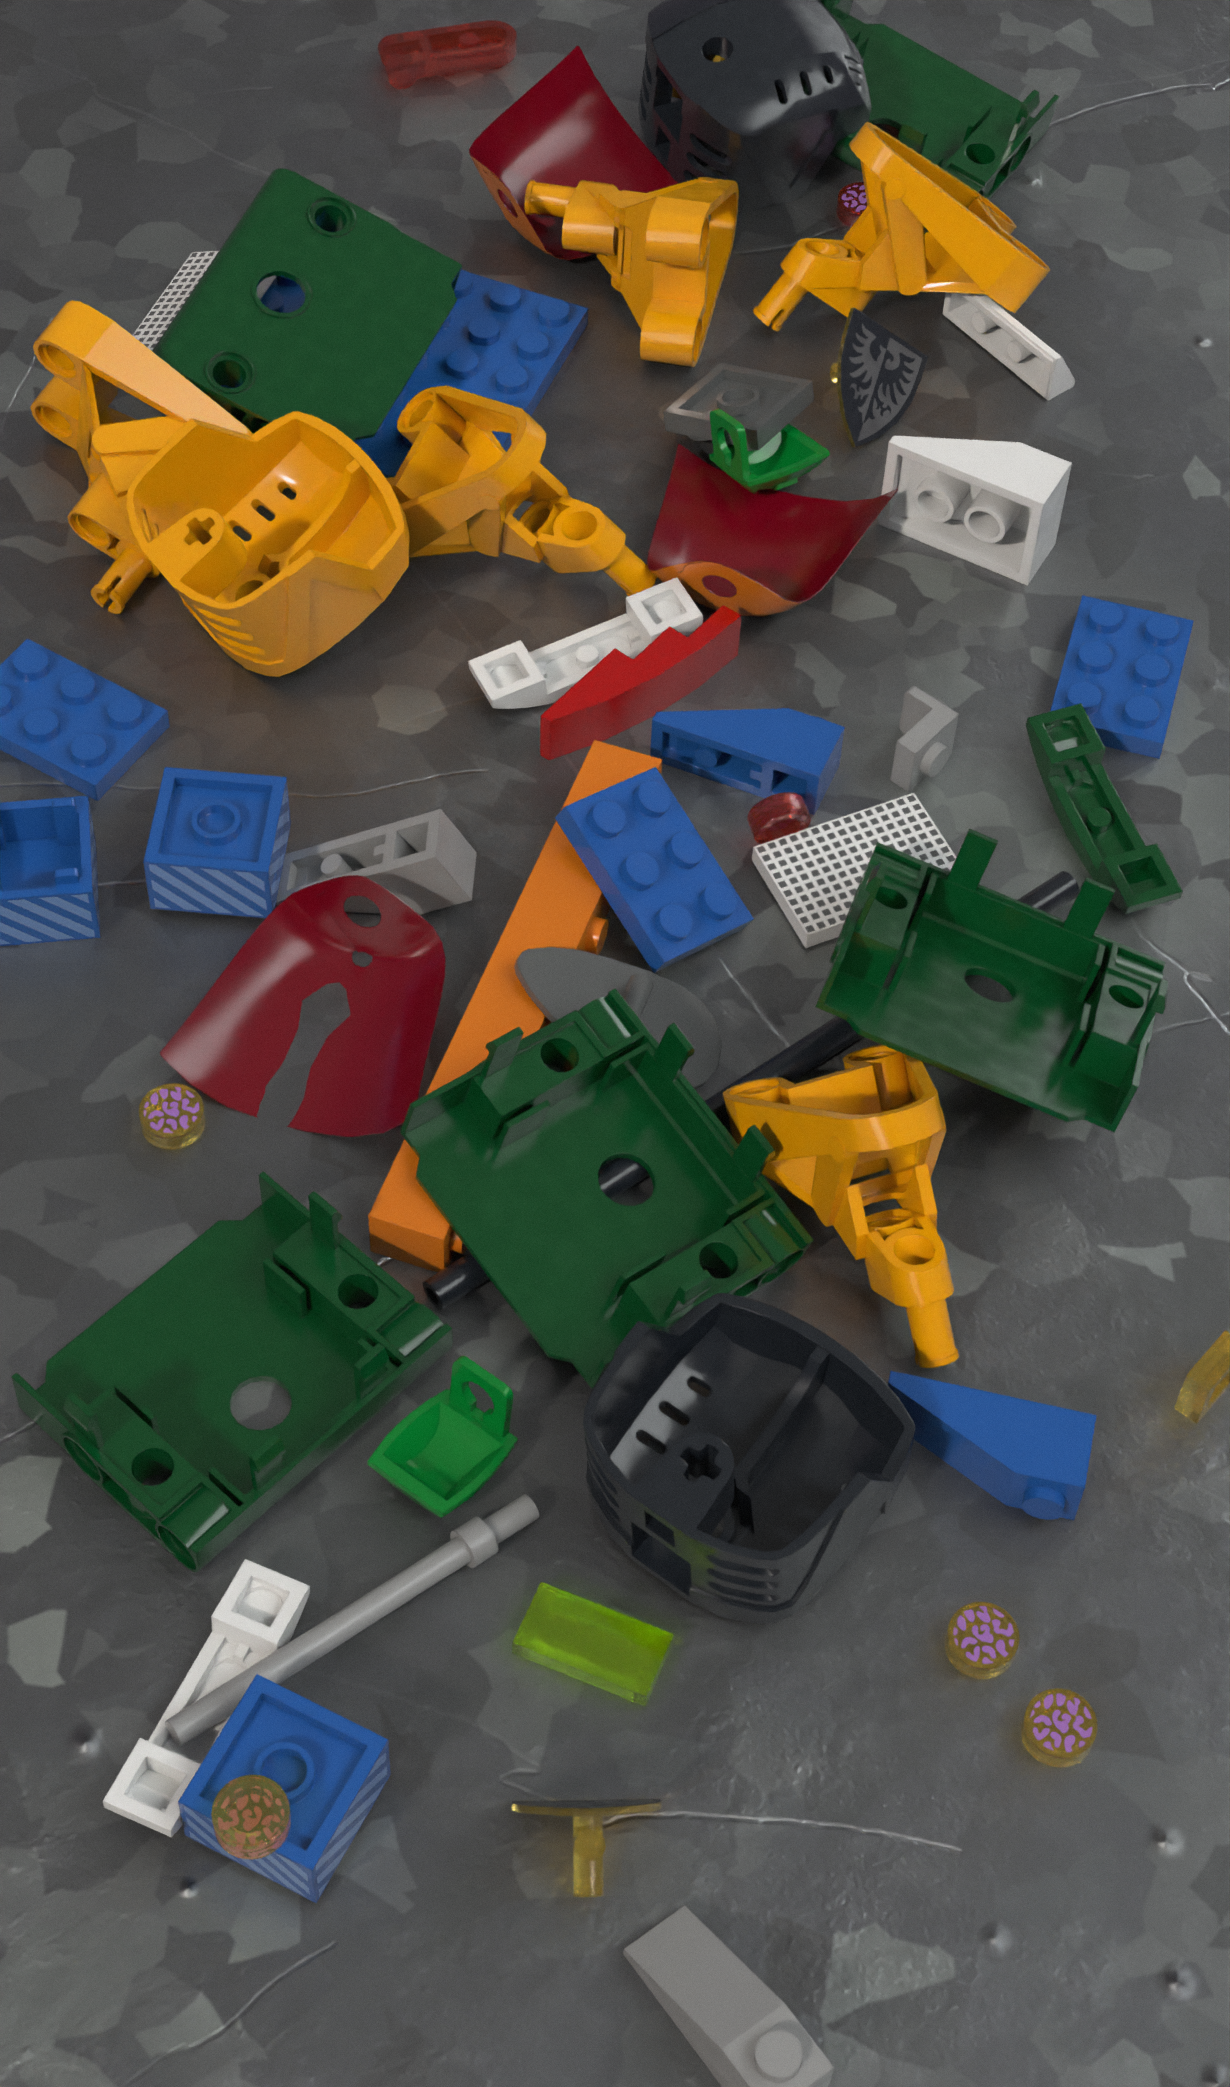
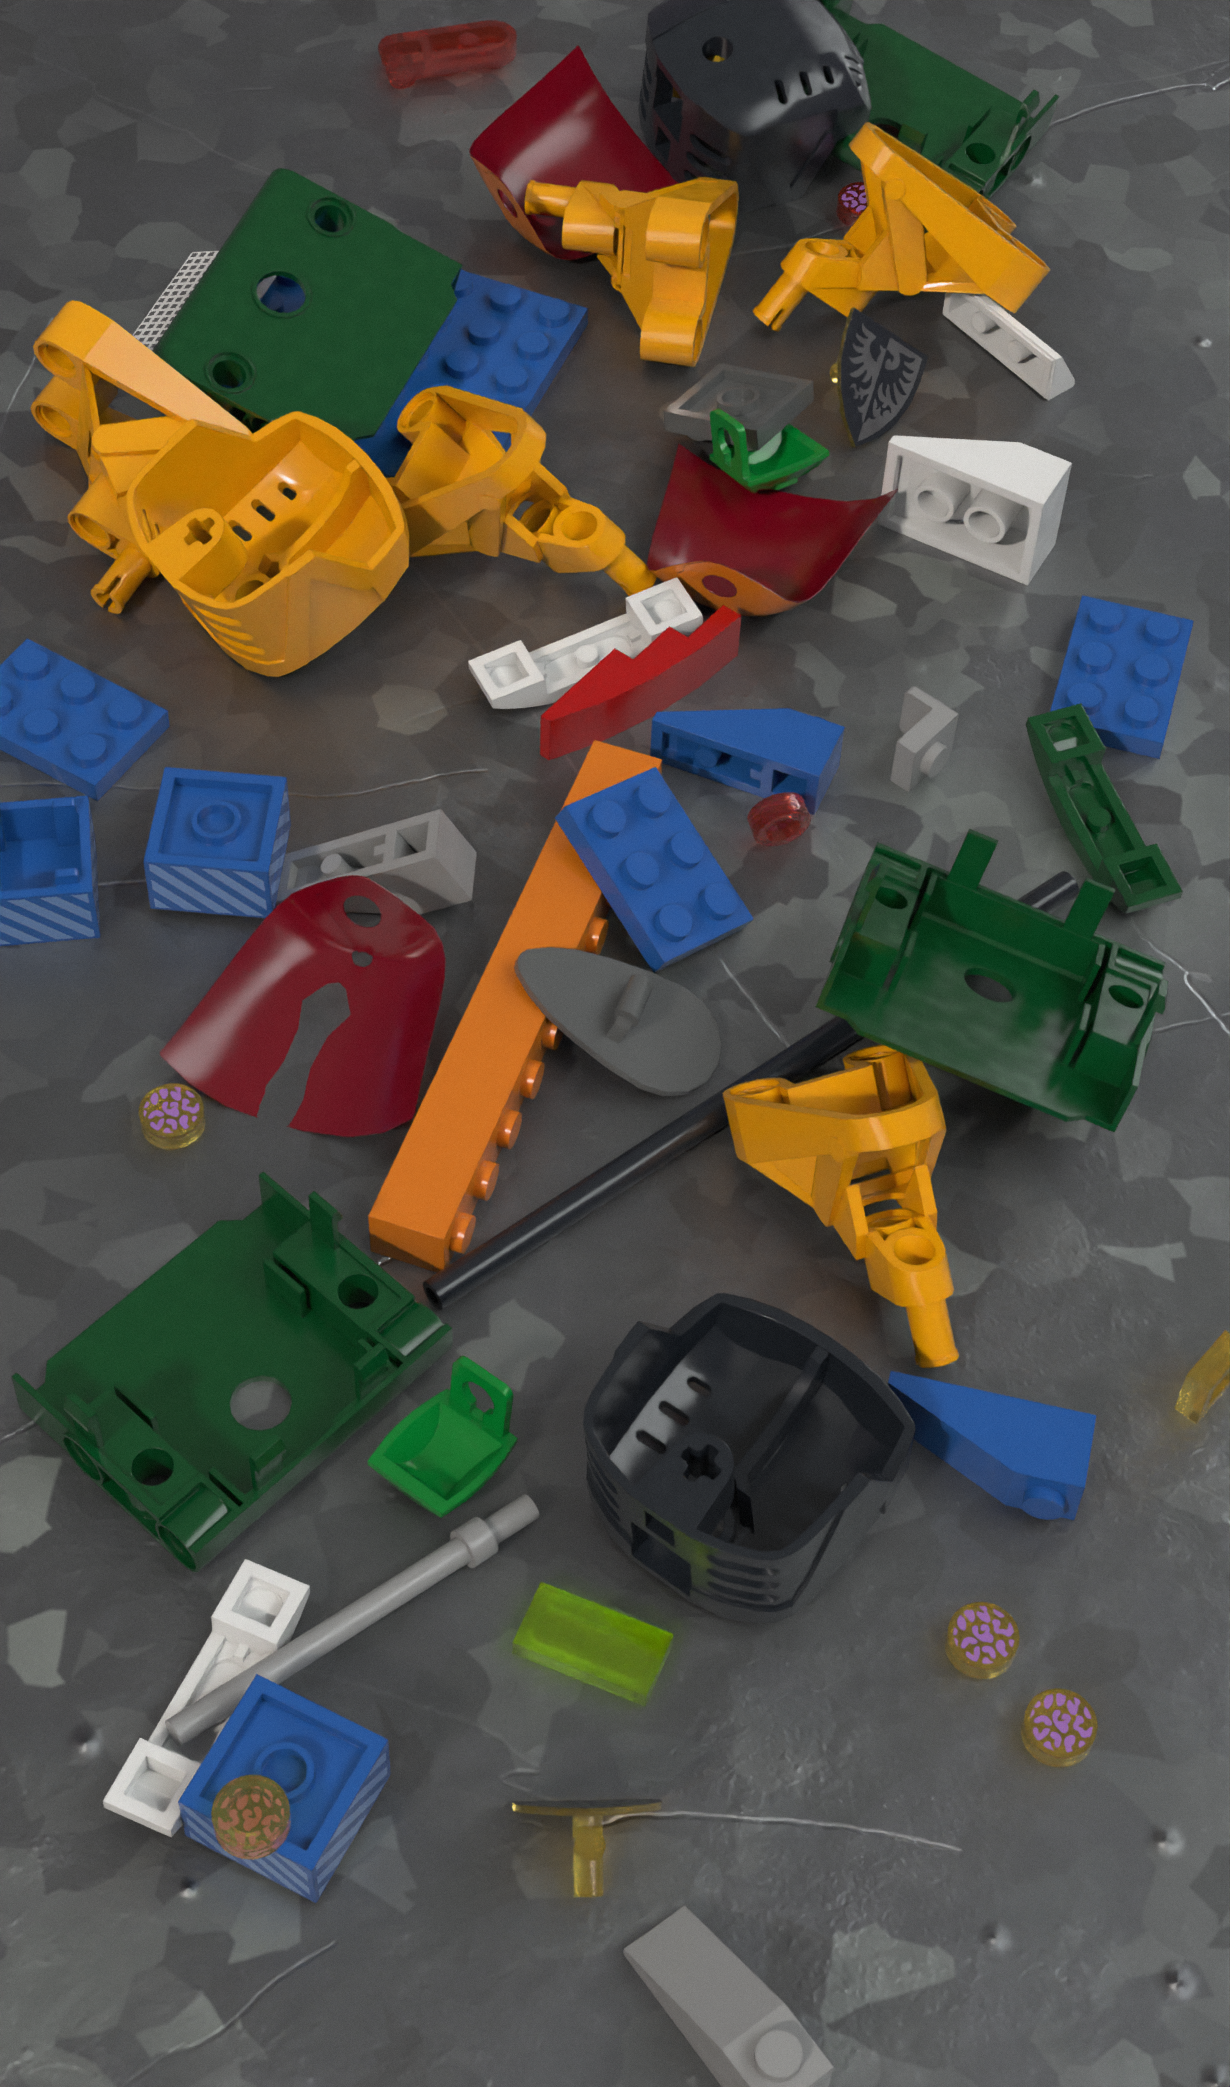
(516, 1177): dark green piece -> none
(821, 867): white tile -> none

